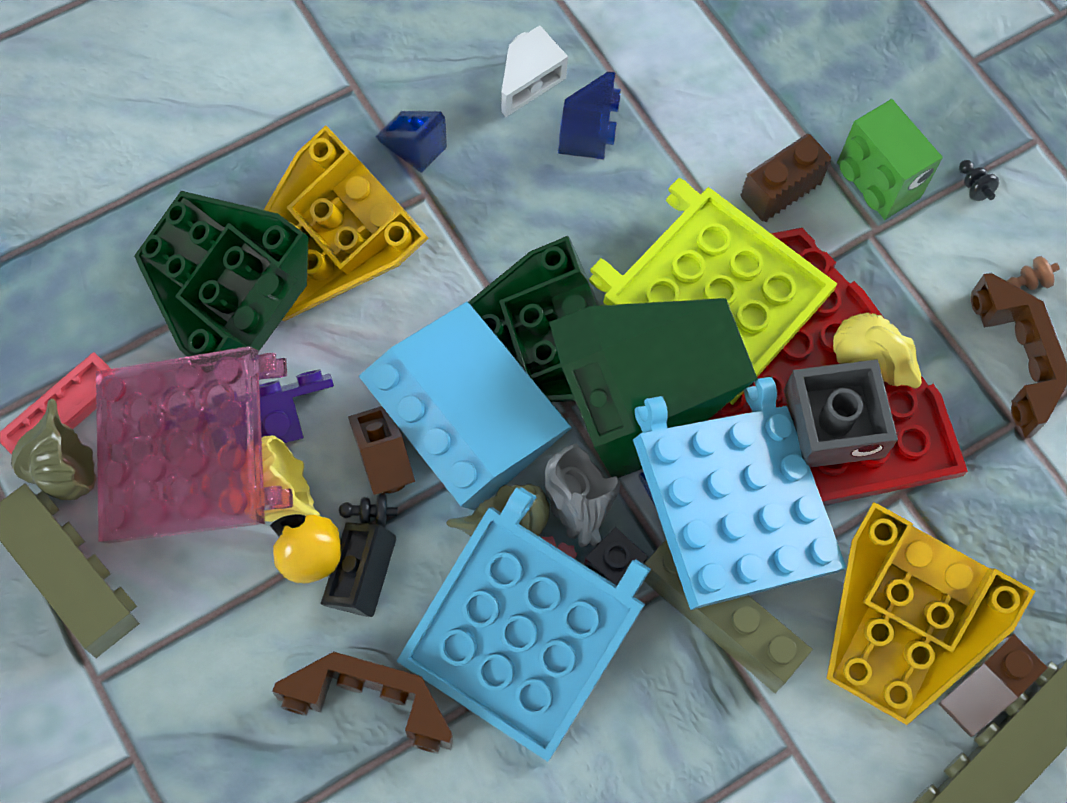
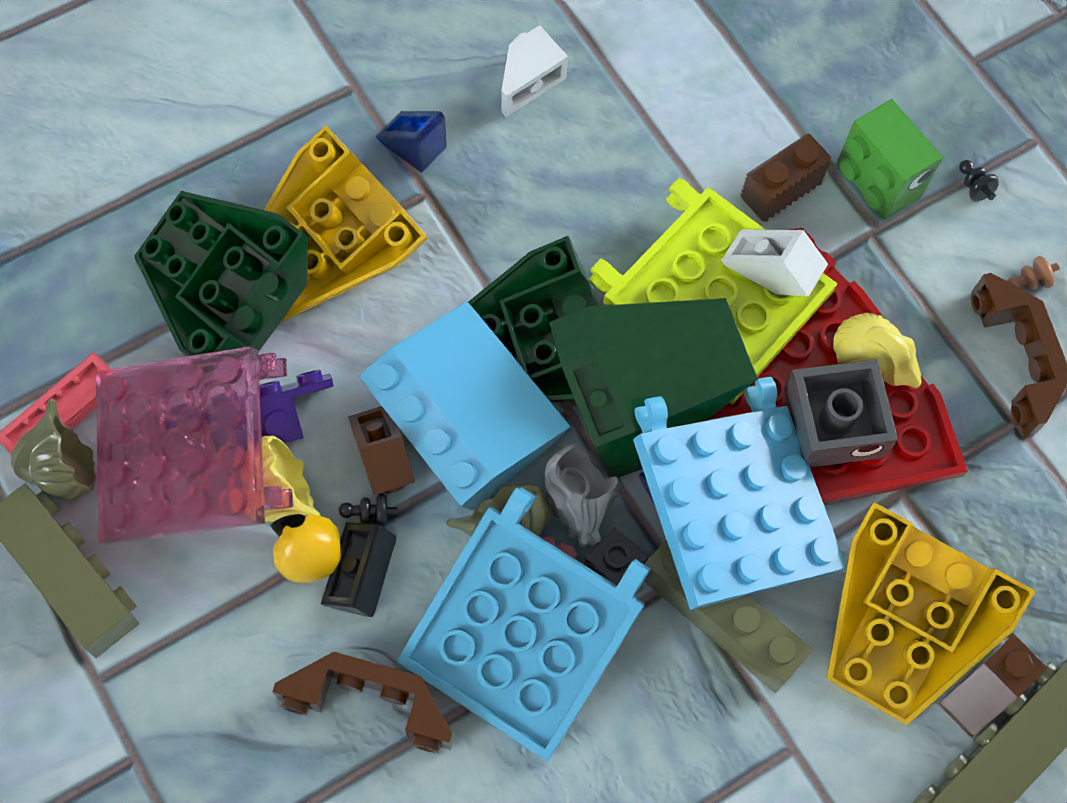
(586, 117): clear blue slope -> none
(777, 260): none -> white slope

